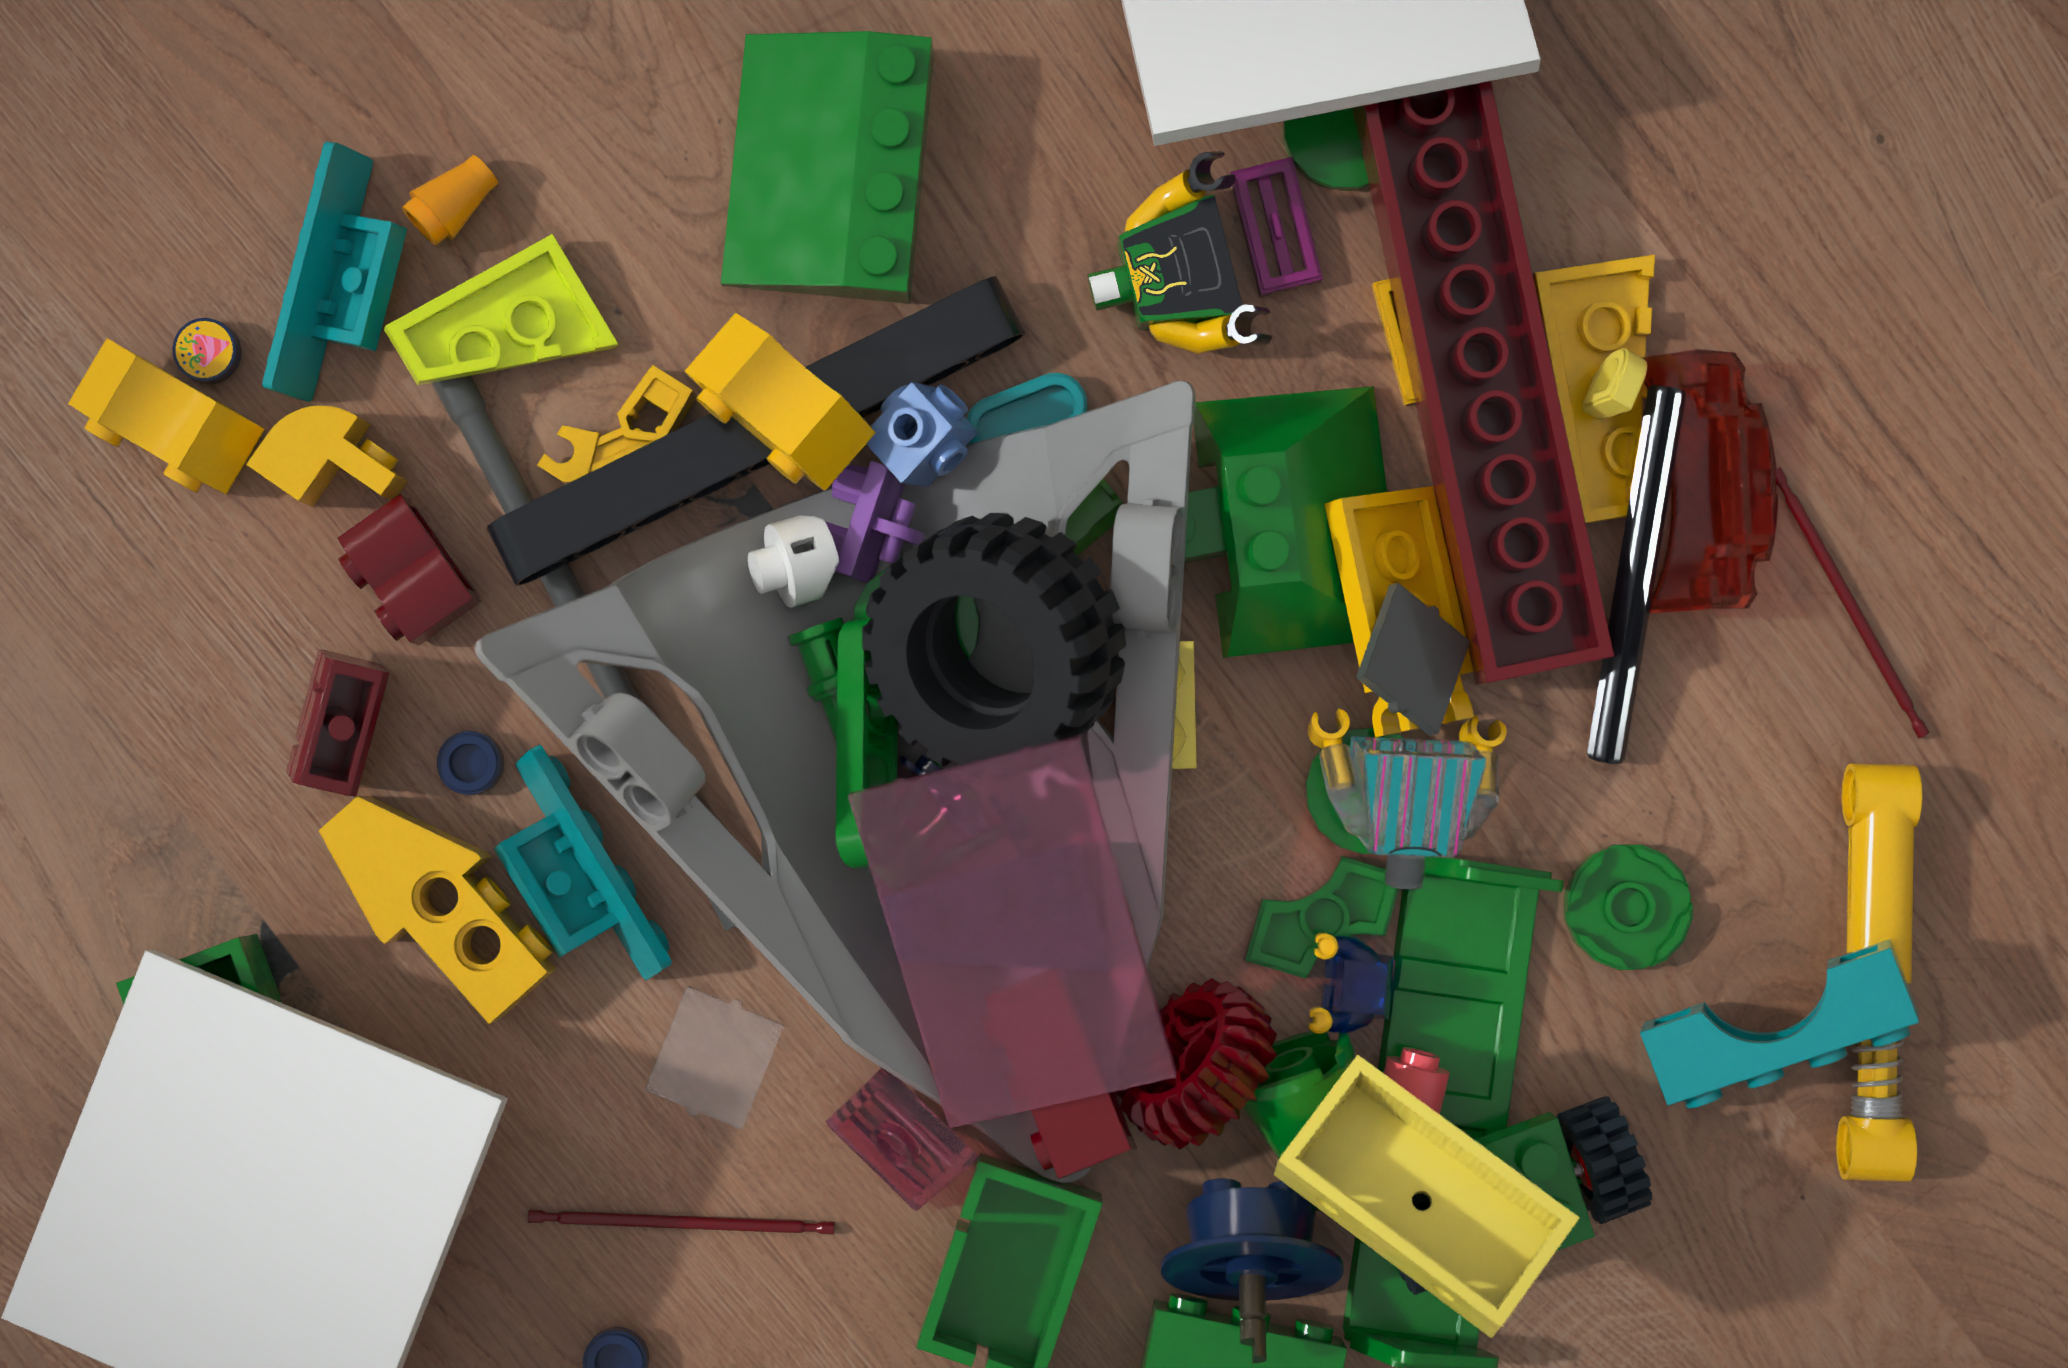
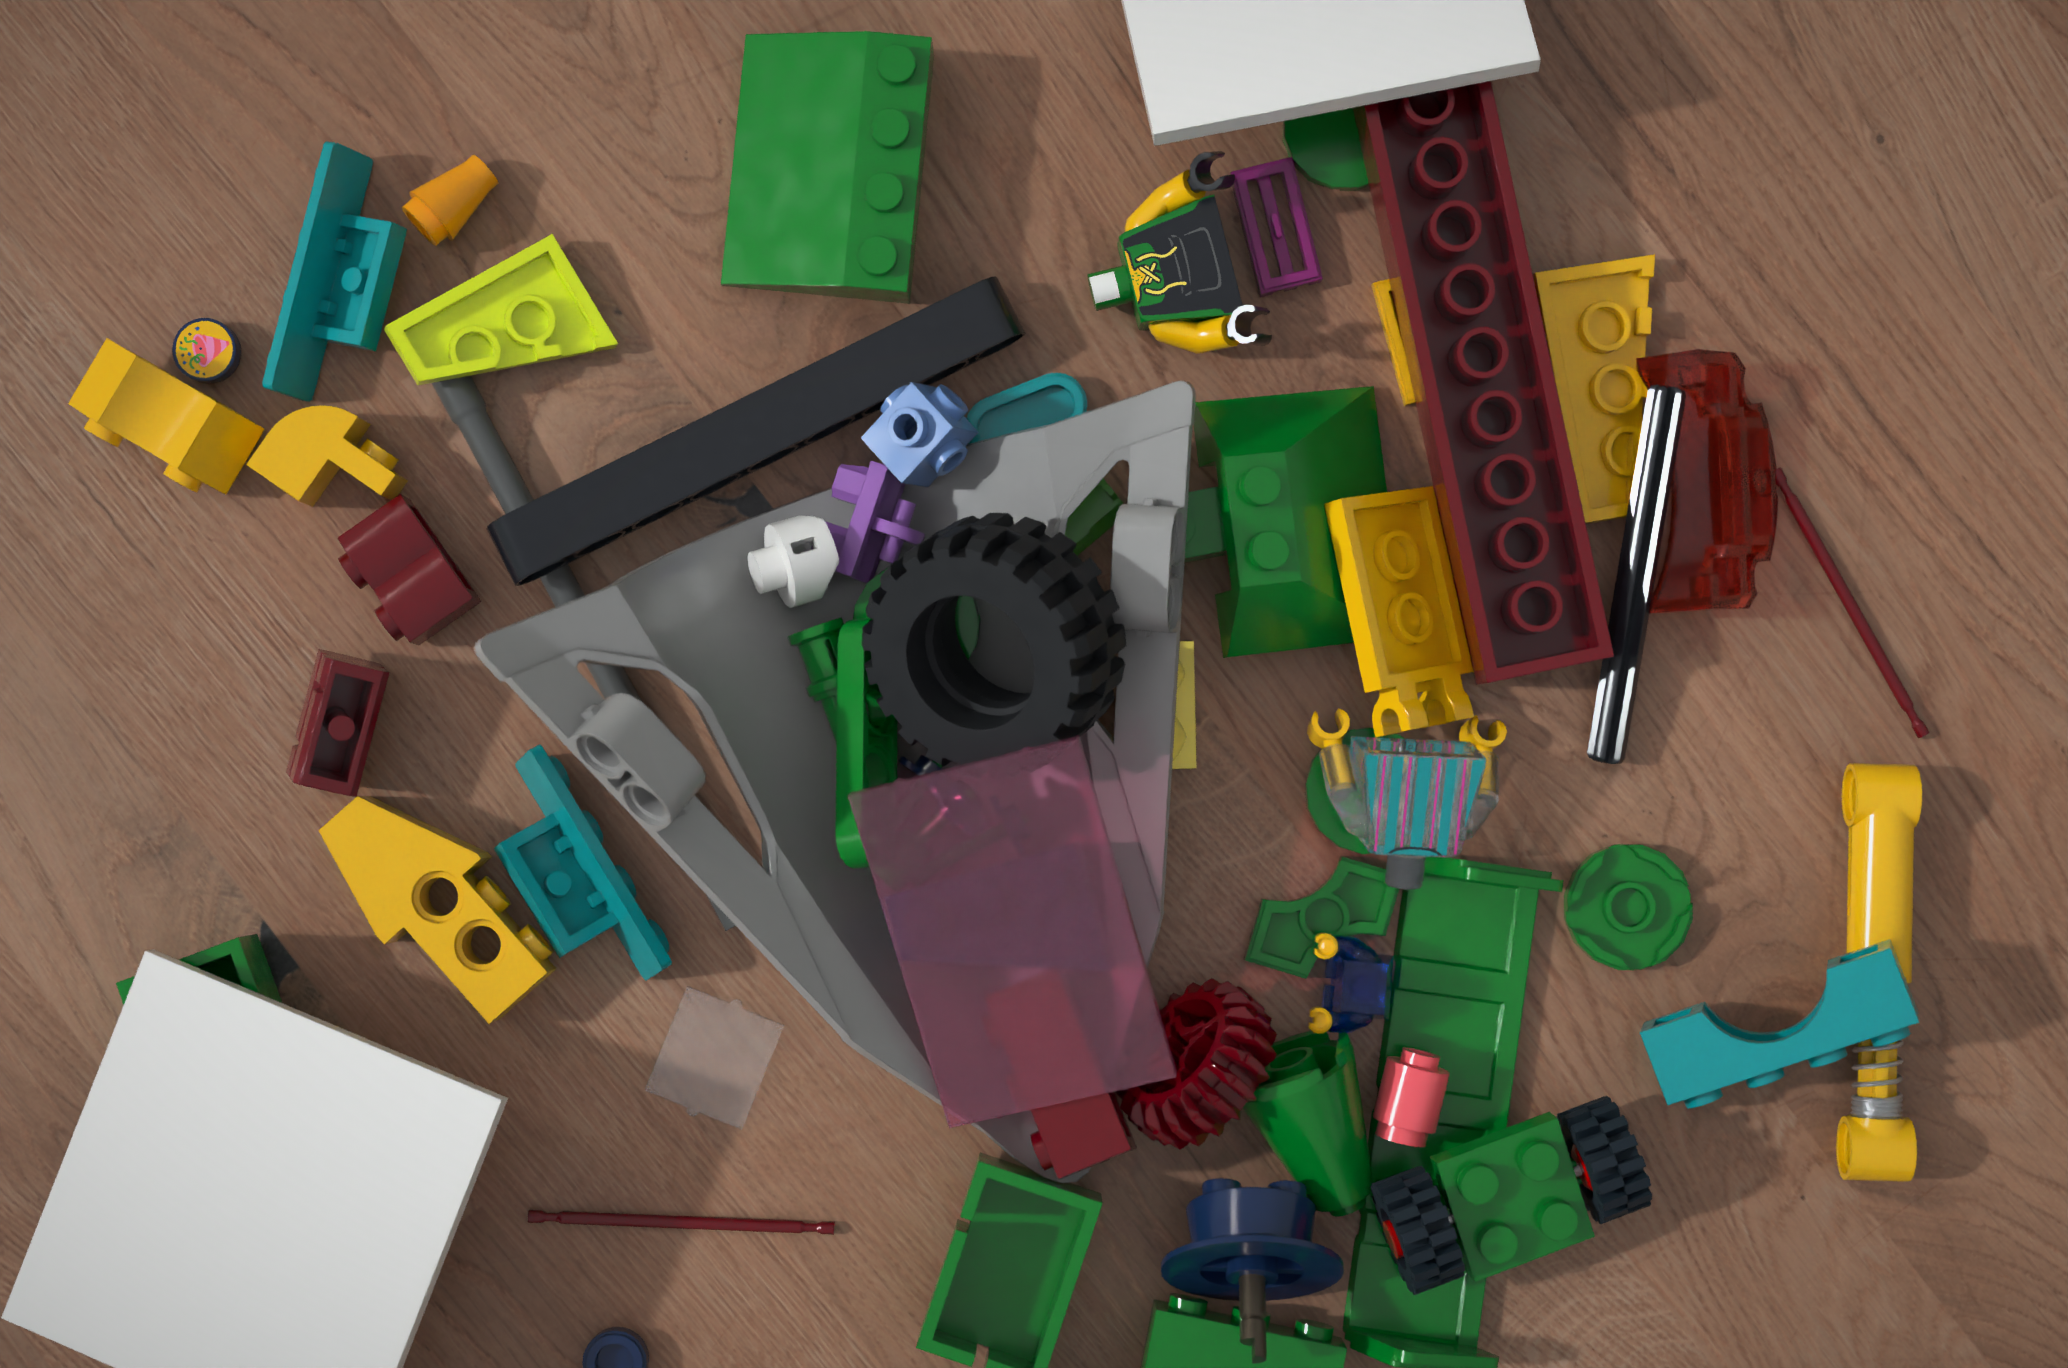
(470, 762): dark blue tile -> none
(596, 451): yellow piece -> none
(779, 402): yellow brick -> none
(901, 1139): clear pink tile -> none
(1413, 659): dark grey piece -> none
(1485, 1222): light yellow piece -> none
(1615, 384): light yellow tile -> none

